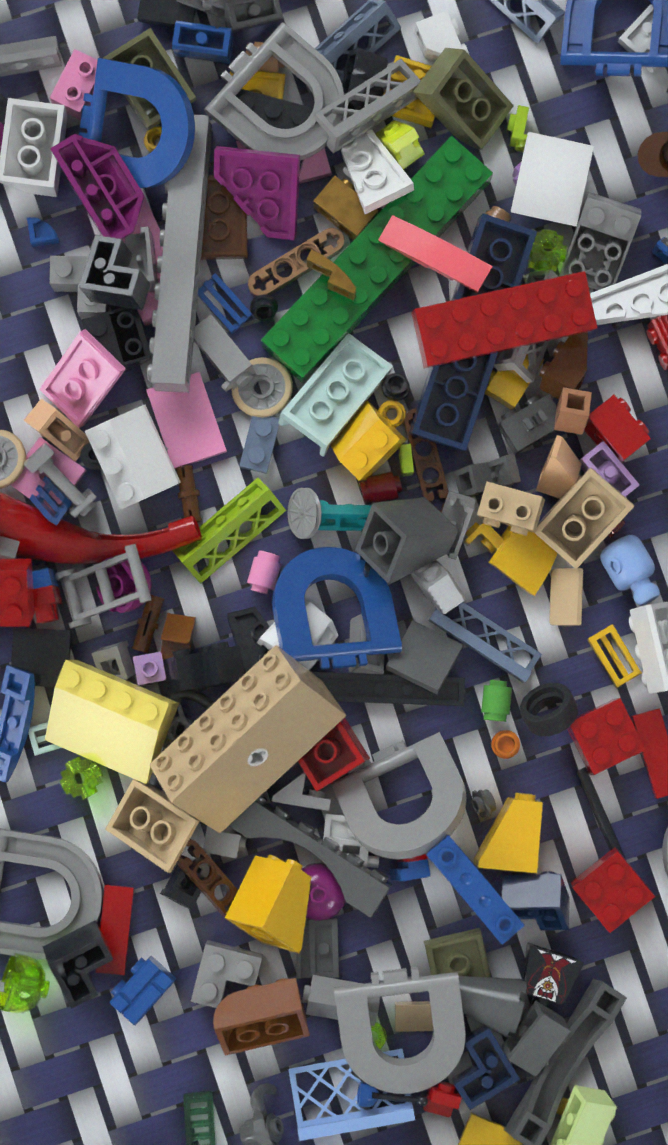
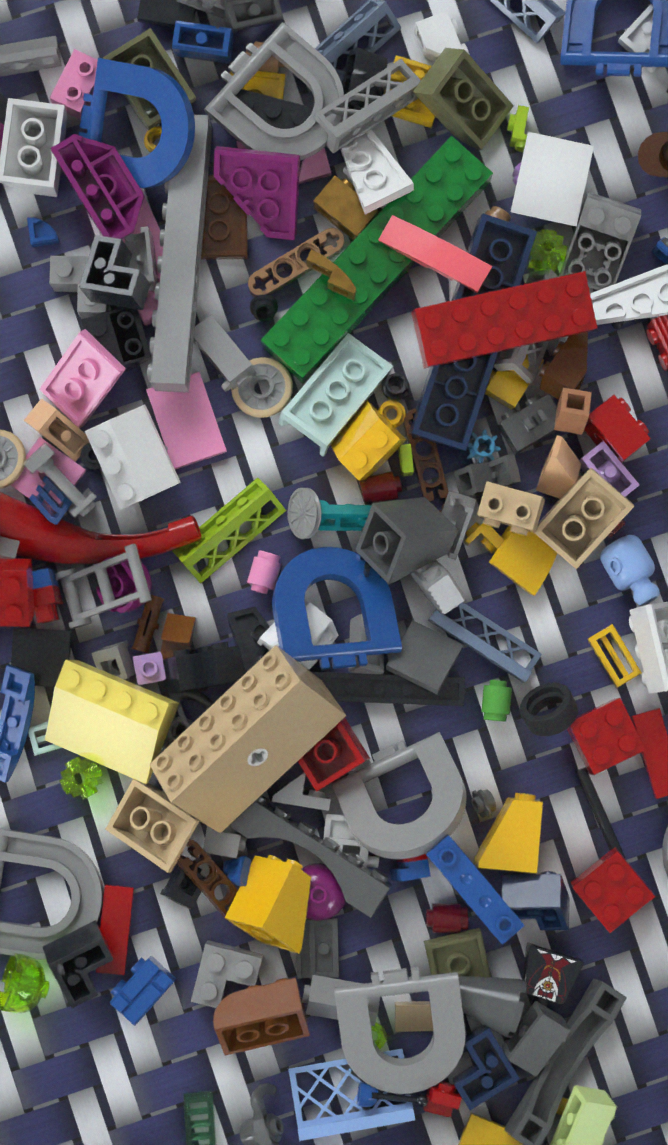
(188, 492): reddish brown pin -> none
(208, 285): blue tile -> none
(237, 870): none -> blue tile
(259, 444): sand blue plate -> none
(401, 142): neon yellow brick -> none
(447, 918): none -> dark red brick
(483, 438): none -> dark azure gear
(505, 744): orange plate -> none
(566, 597): tan slope -> none

